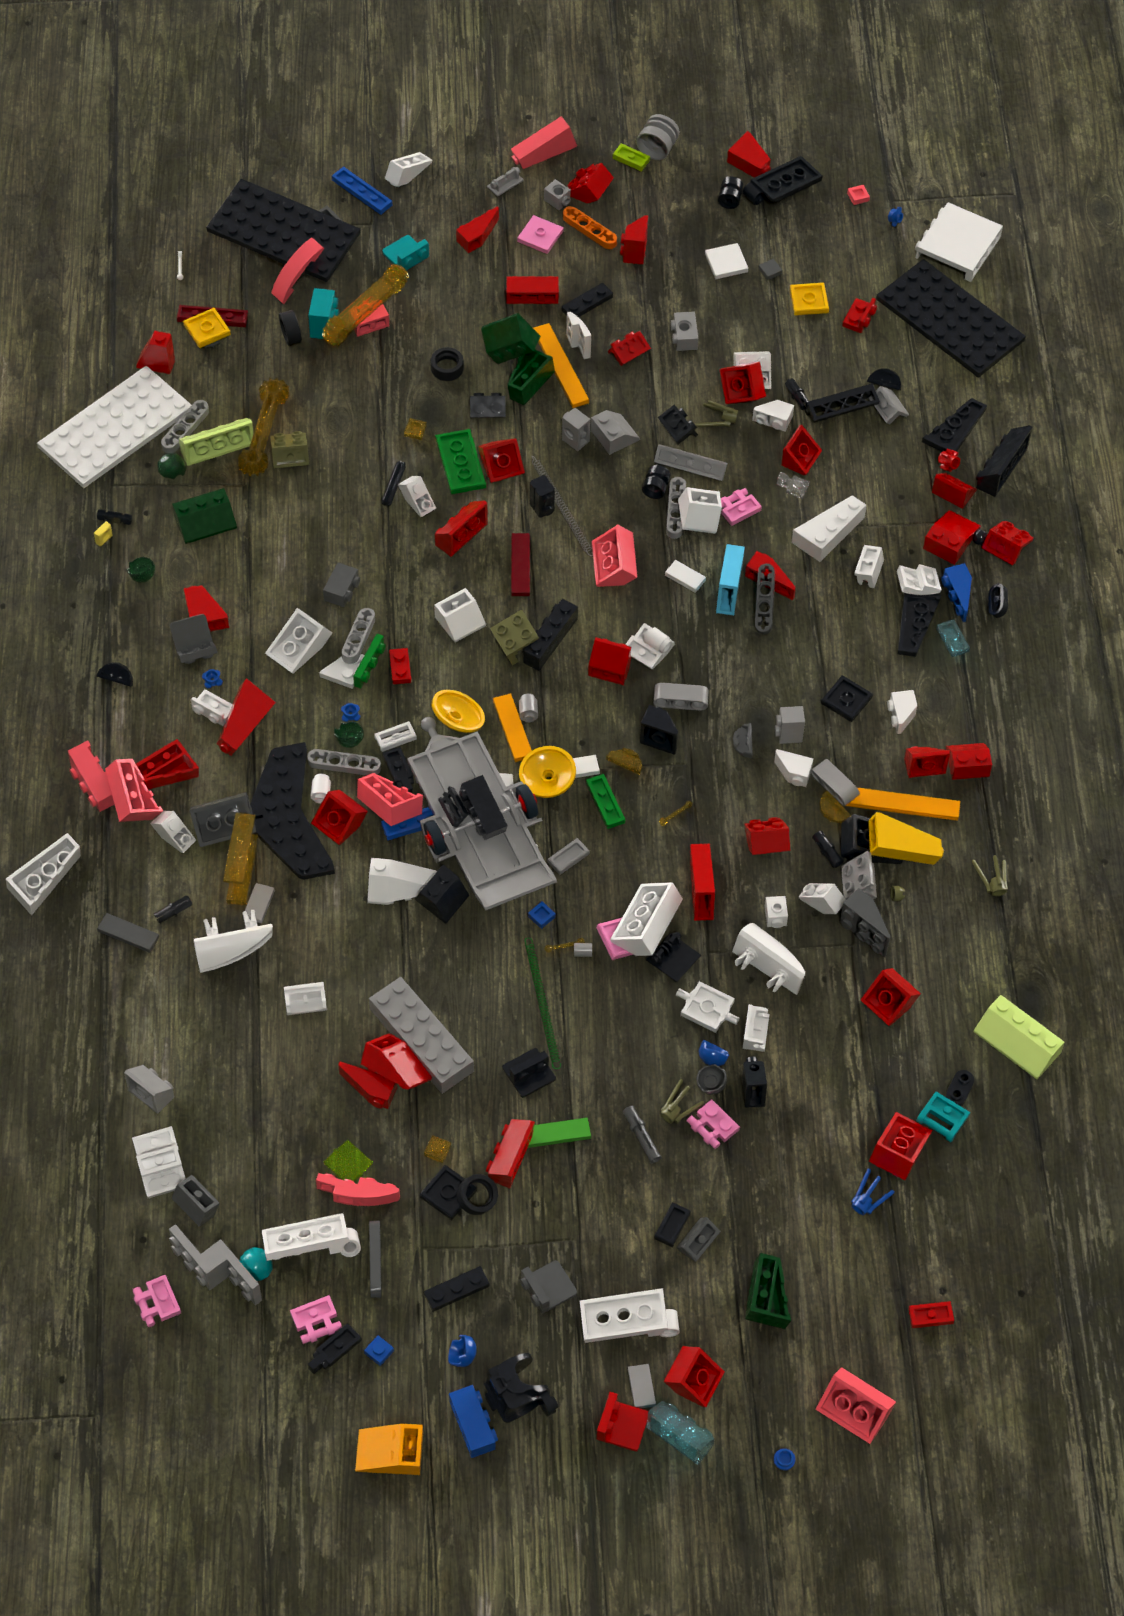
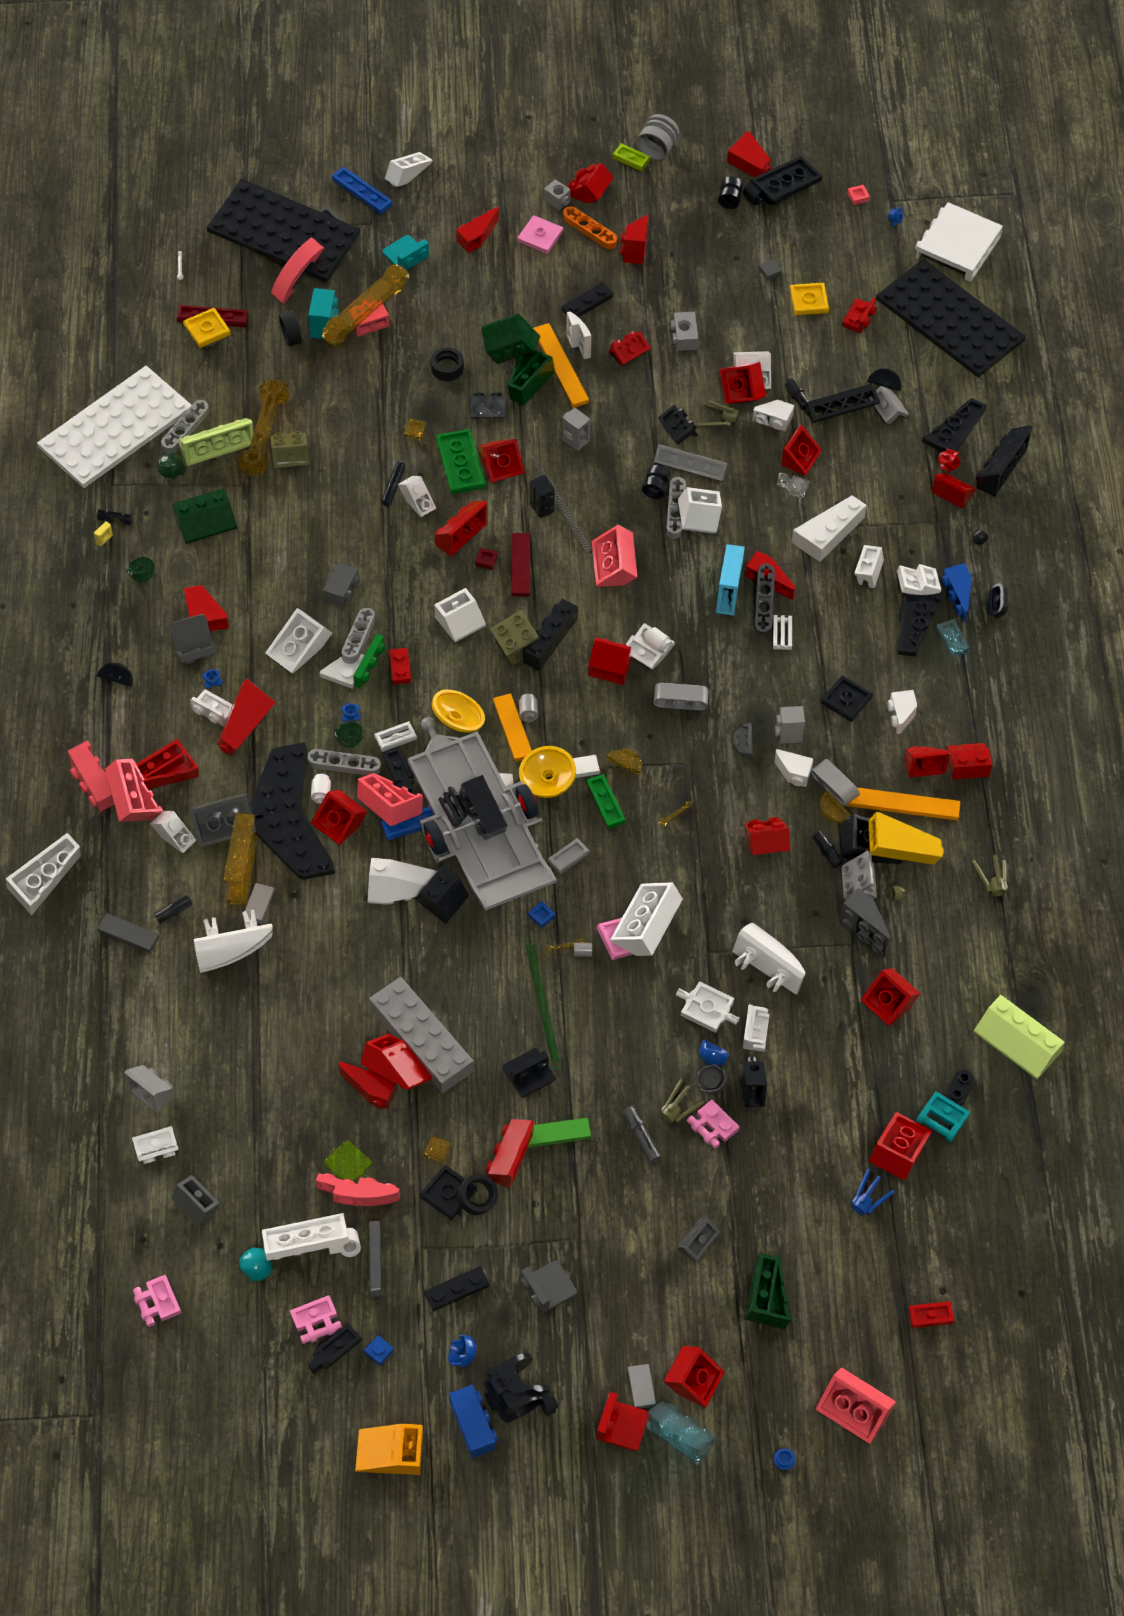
(158, 353): red slope -> none
(161, 1171): white slope -> none
(214, 1265): light grey bracket -> none
(305, 998): white hinge -> none
(486, 558): none -> dark red plate
(505, 181): light grey hinge -> none
(532, 290): red brick -> none
(544, 144): coral slope -> none
(612, 431): light grey slope -> none
(645, 1317): white hinge -> none
(659, 730): black slope -> none
(672, 1224): black tile -> none
(673, 957): black hinge -> none
(685, 576): white tile -> none
(702, 882): red slope -> none
(726, 261): white tile -> none
(741, 509): bright pink plate -> none
(776, 911): white brick -> none
(782, 620): none -> white tile
(823, 897): white slope -> none
(950, 536): red slope -> none
(1006, 541): red bracket -> none

